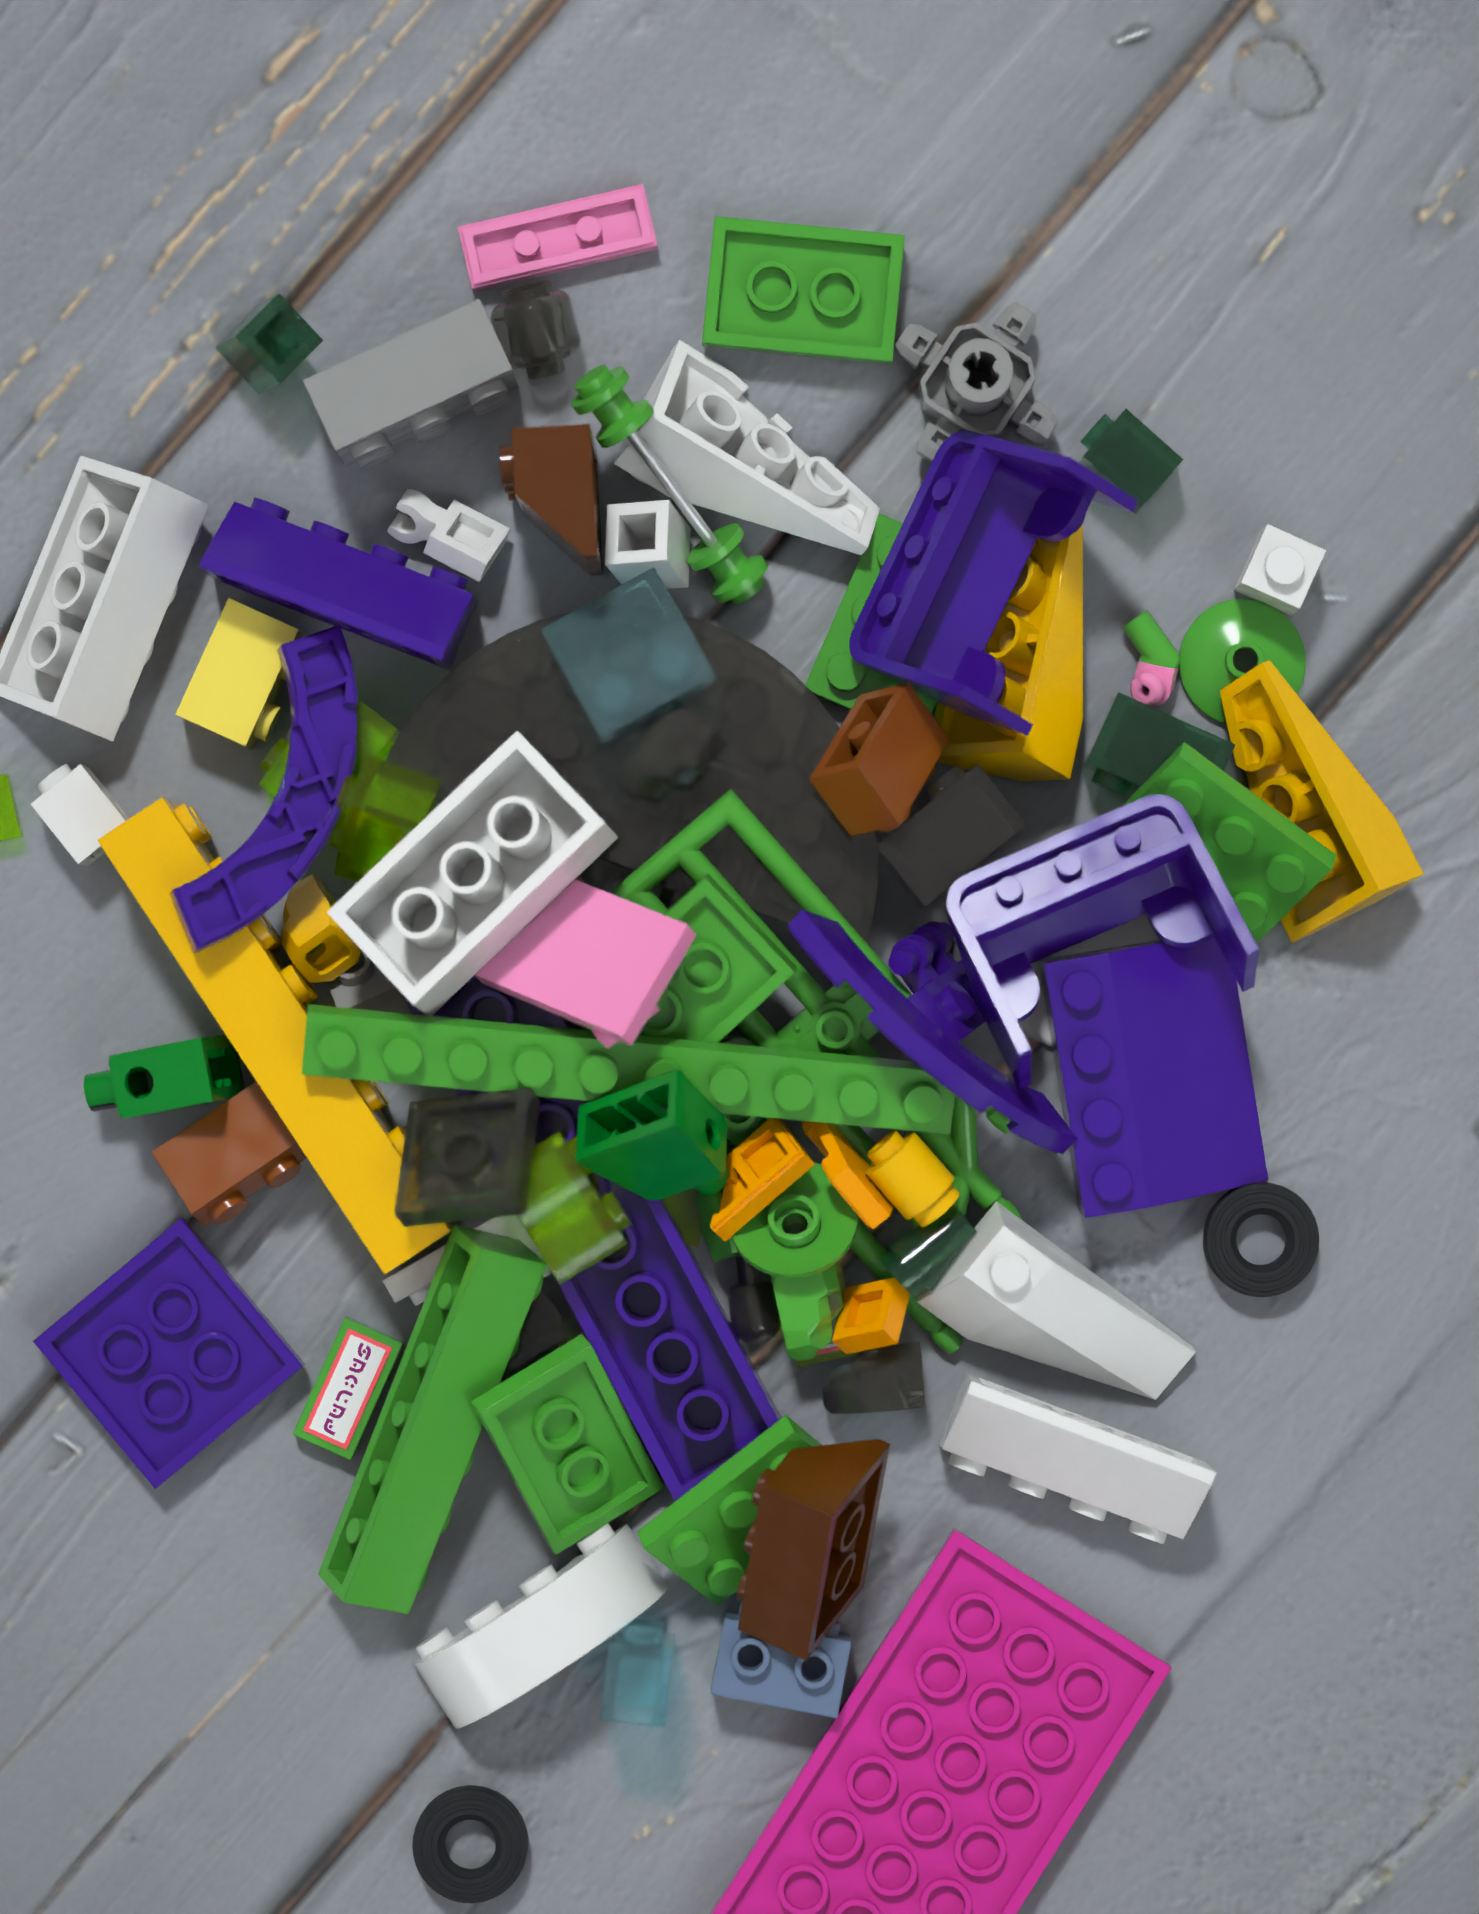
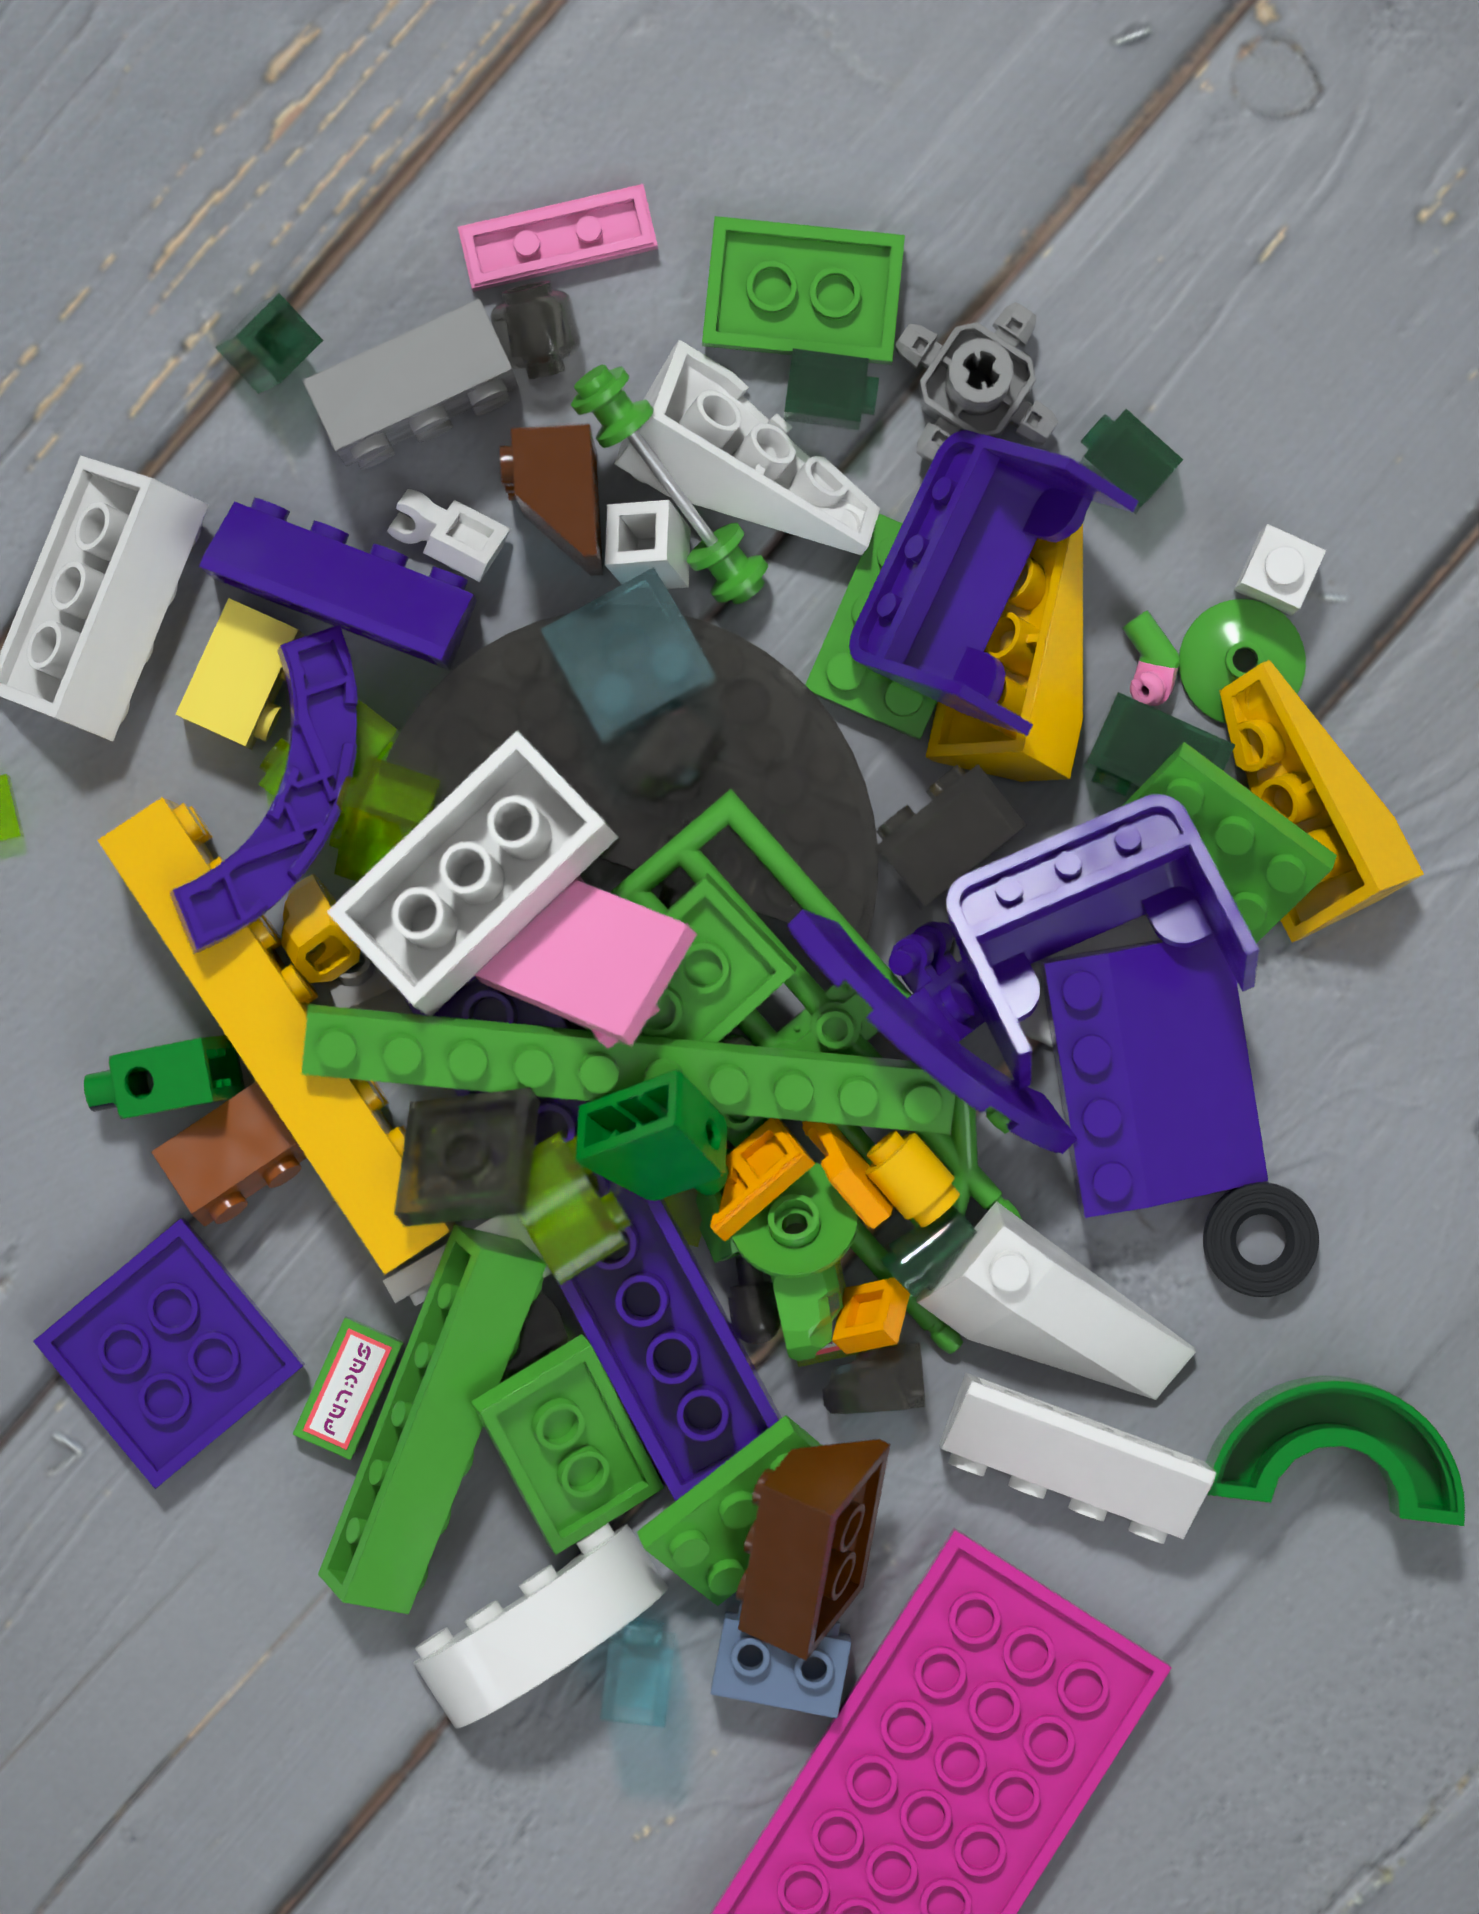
(78, 811): white brick -> none
(461, 1883): black tyre -> none
(829, 389): none -> clear green brick
(879, 760): dark orange brick -> none
(1338, 1412): none -> green brick

